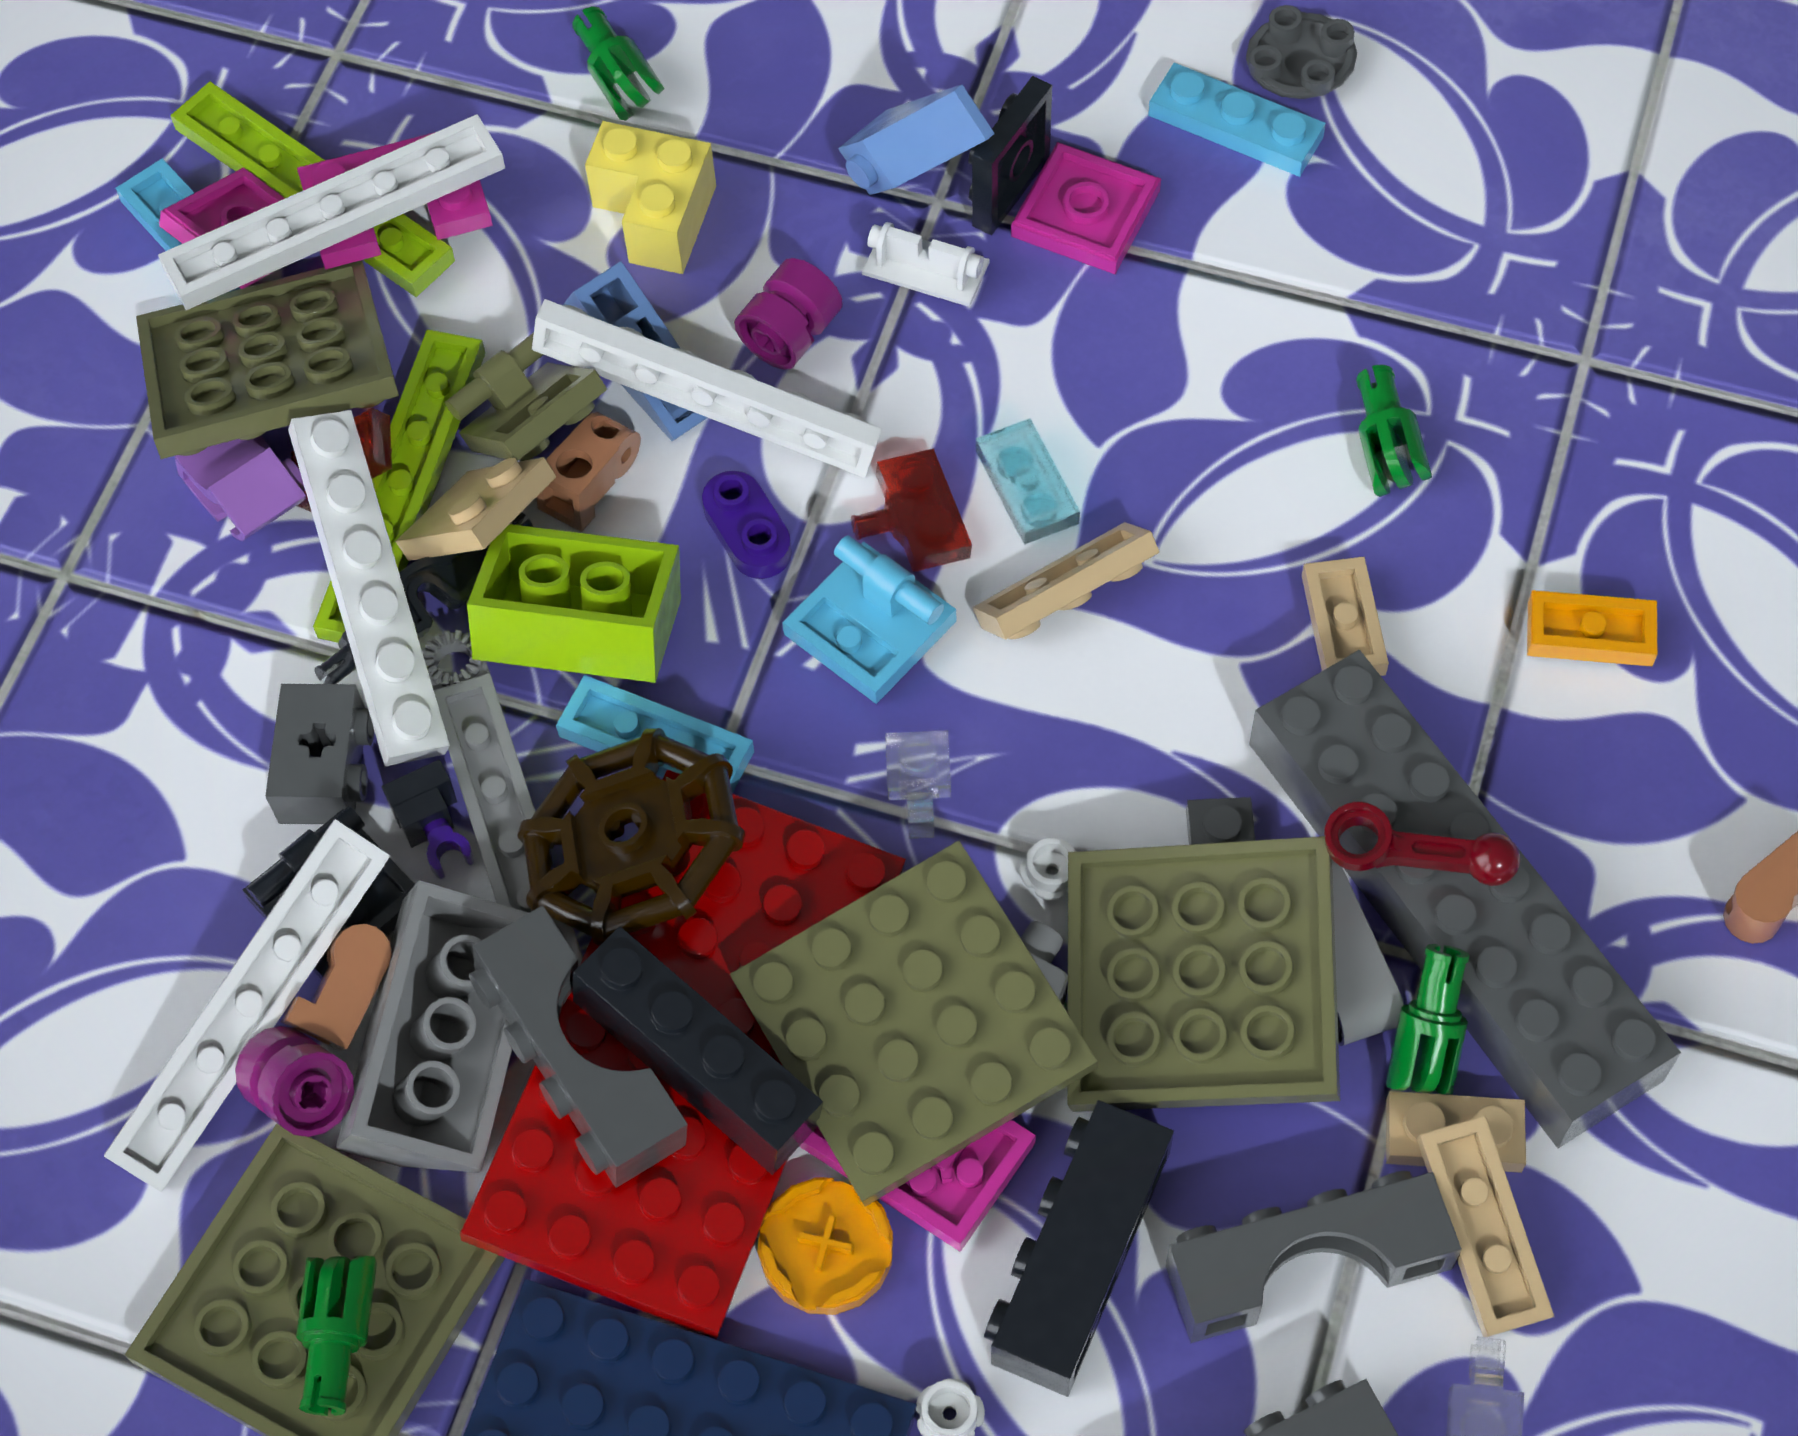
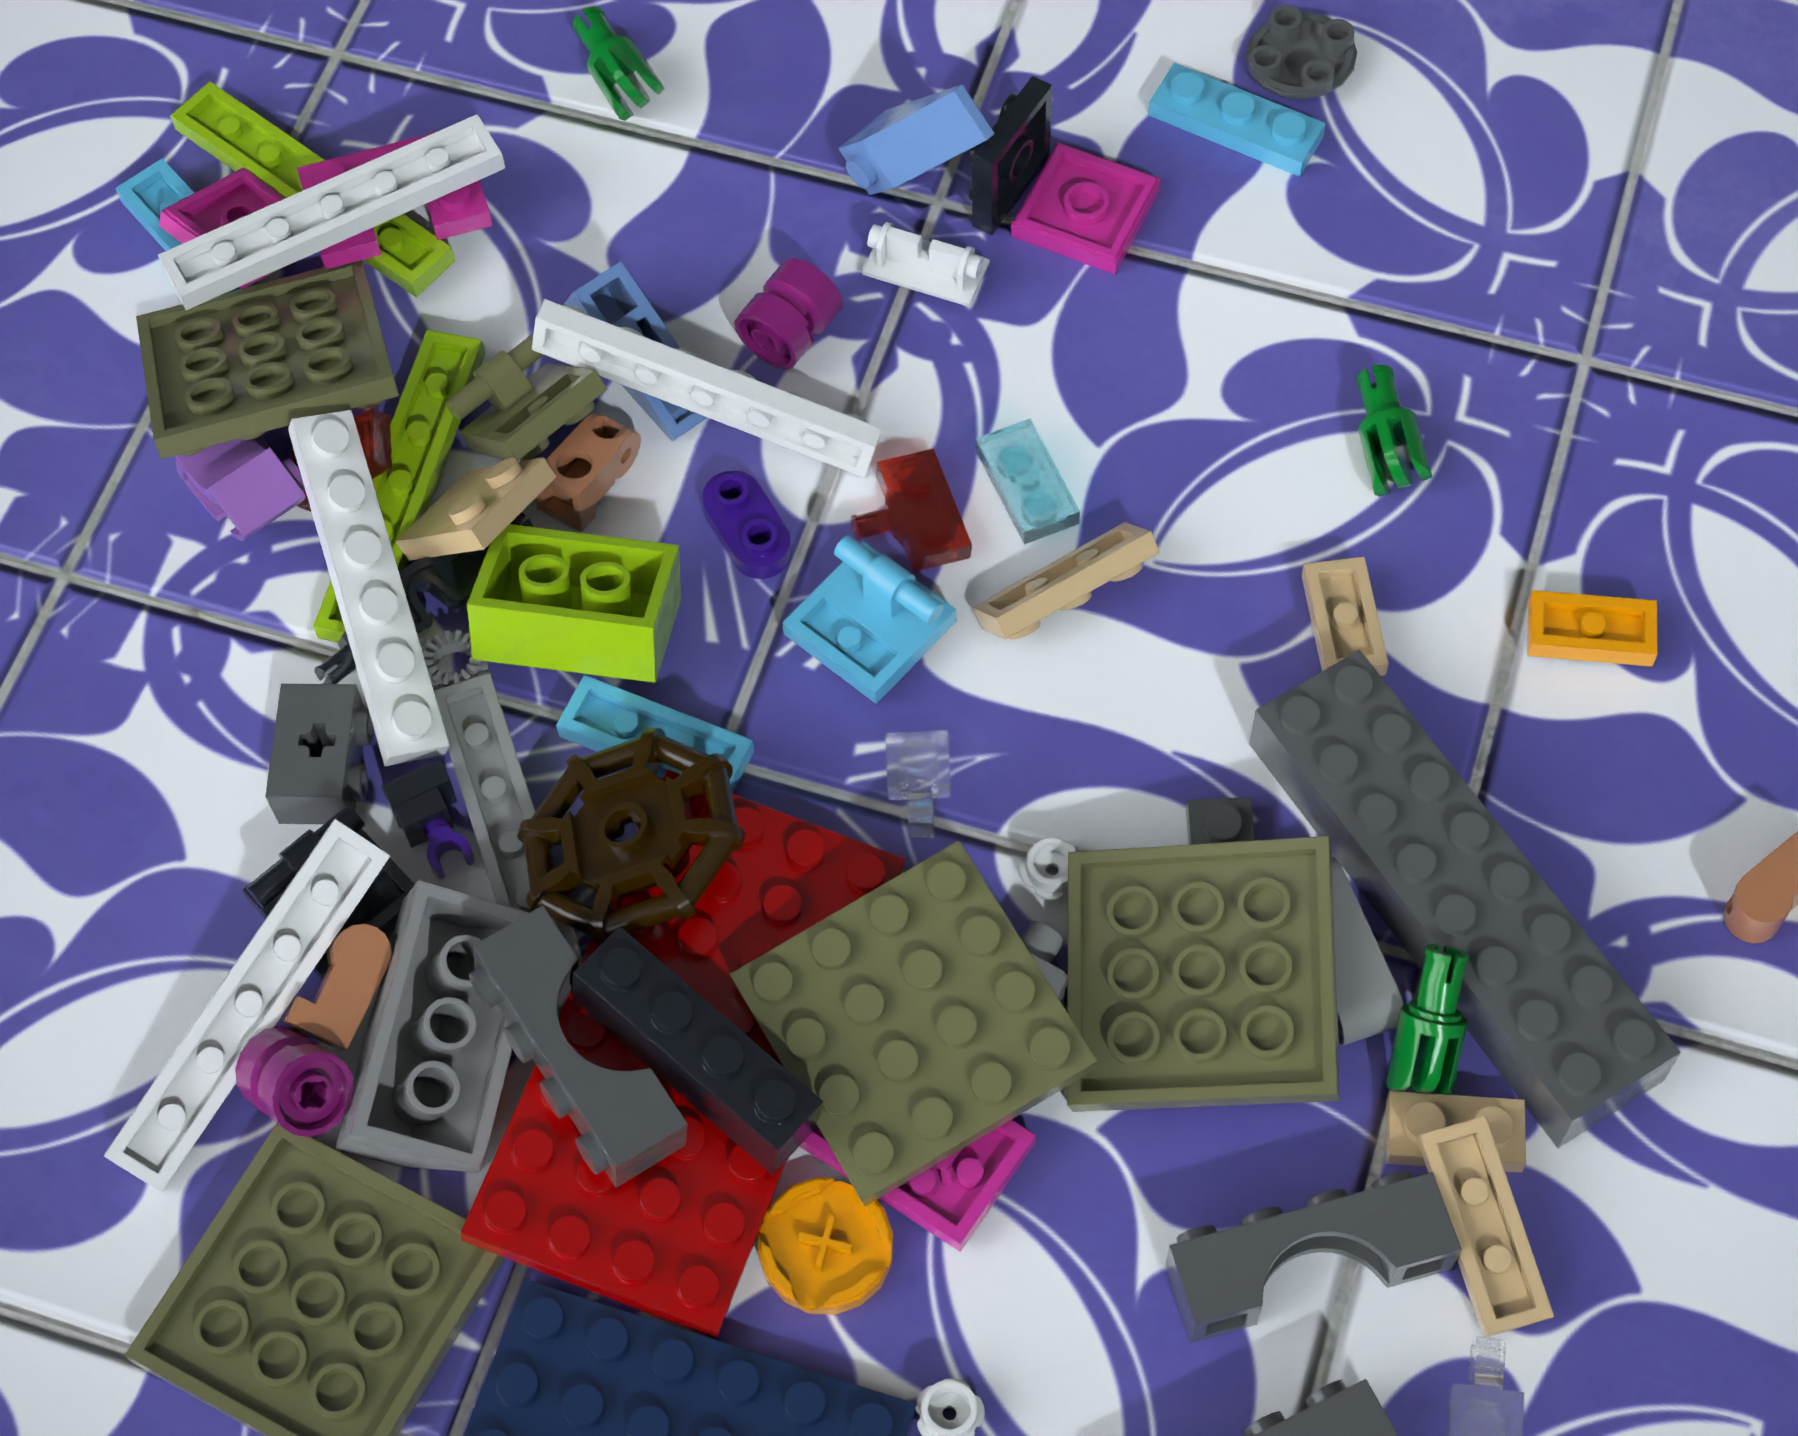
(332, 1326): green arm -> none
(658, 185): light yellow brick -> none
(1080, 1248): black brick -> none
(1489, 858): dark red piece -> none

